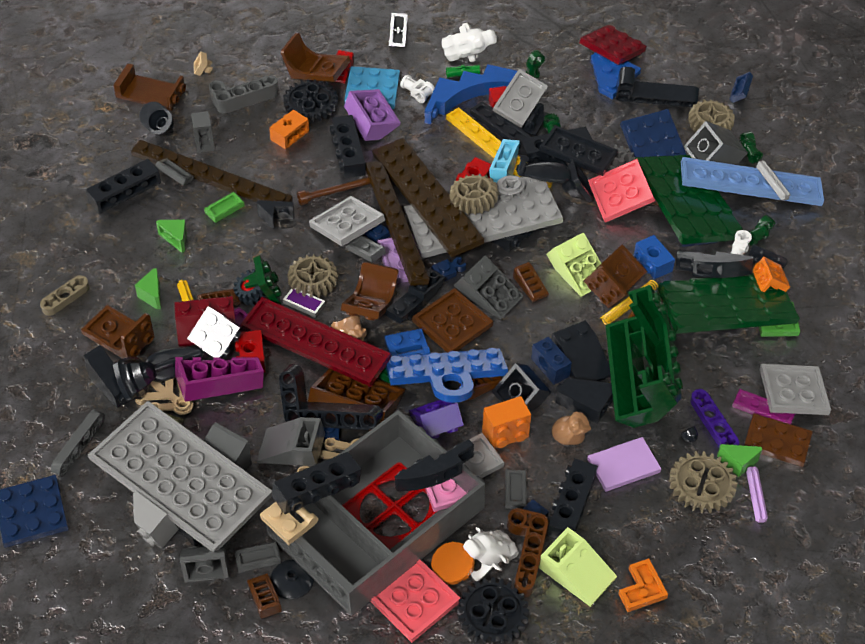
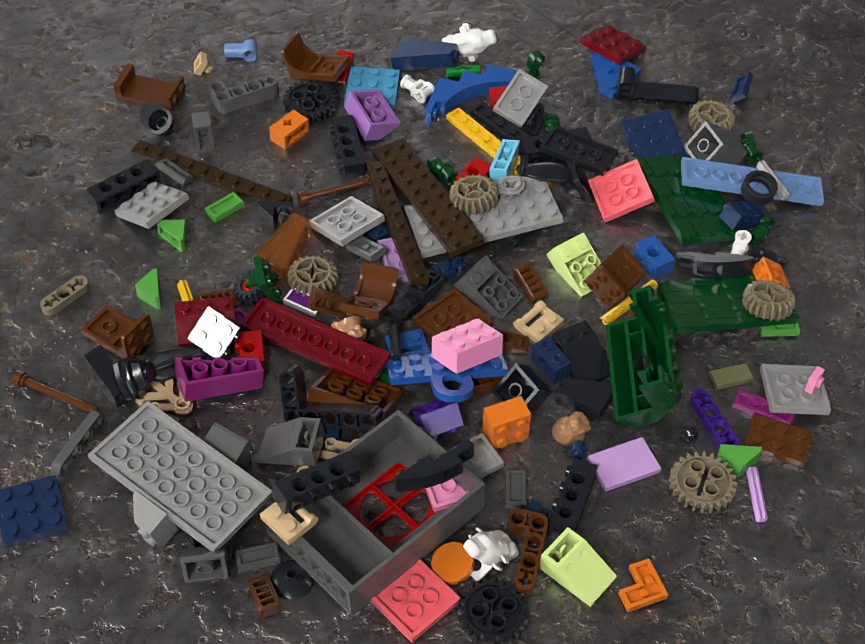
(21, 379): none -> reddish brown piece
(151, 204): none -> light grey plate
(244, 50): none -> medium blue piece
(285, 245): none -> clear orange slope
(319, 306): none -> reddish brown slope
(394, 336): none -> black axle
(398, 29): slope -> none
(424, 54): none -> dark blue slope
(442, 169): none -> dark green connector
(467, 345): none -> bright pink brick
(514, 348): none -> reddish brown slope
(542, 327): none -> tan plate
(577, 450): none -> dark blue plate
(731, 376): none -> olive tile
(741, 215): none -> dark blue brick
(761, 177): none -> black tyre
(768, 300): none -> dark tan gear
(815, 380): none -> bright pink plate

